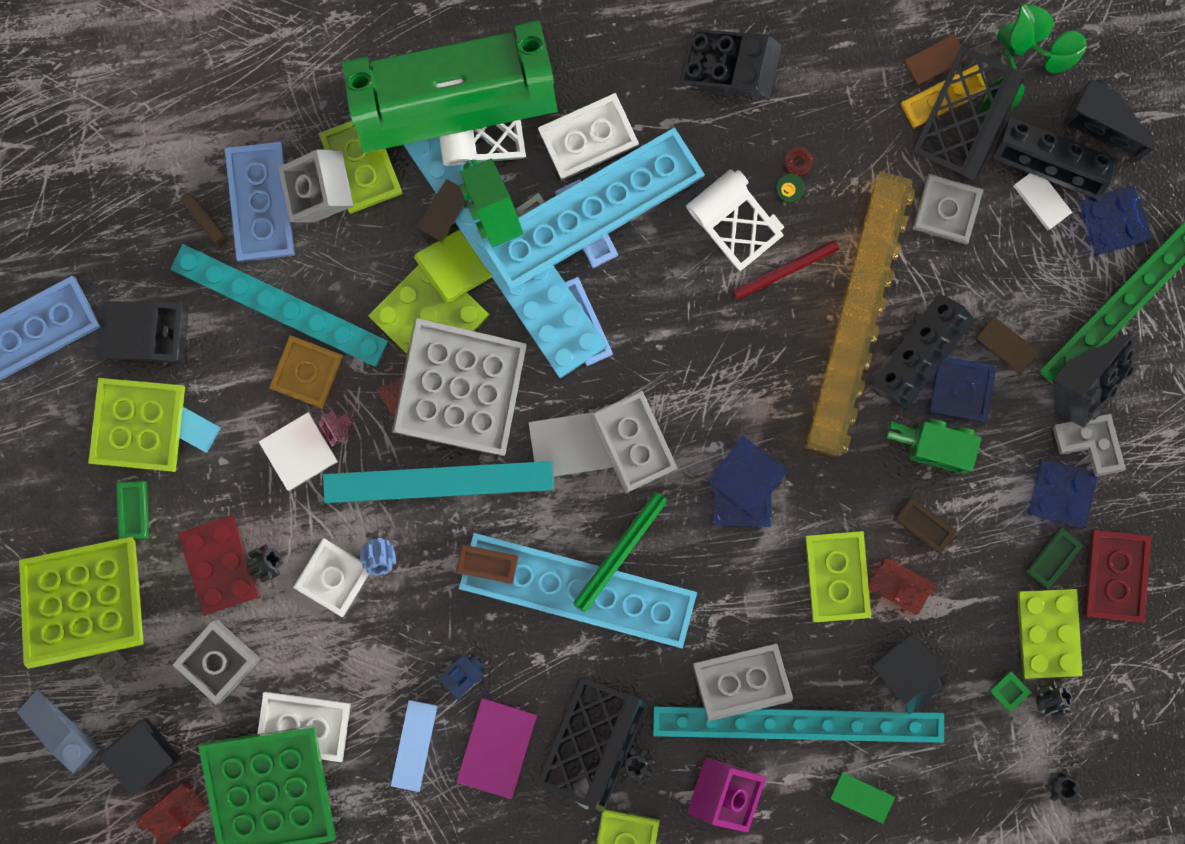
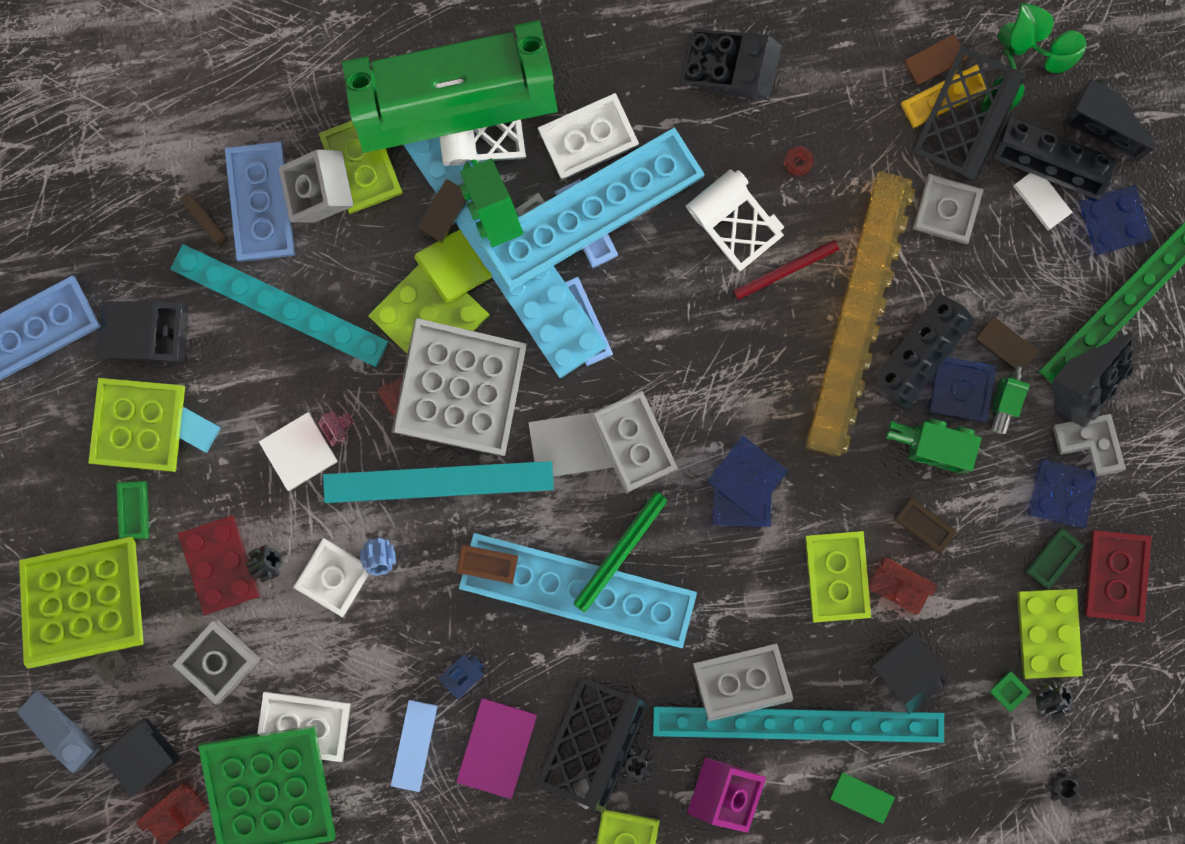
(306, 372): pearl gold tile -> none
(790, 188): dark green tile -> none
(1008, 400): none -> green piece

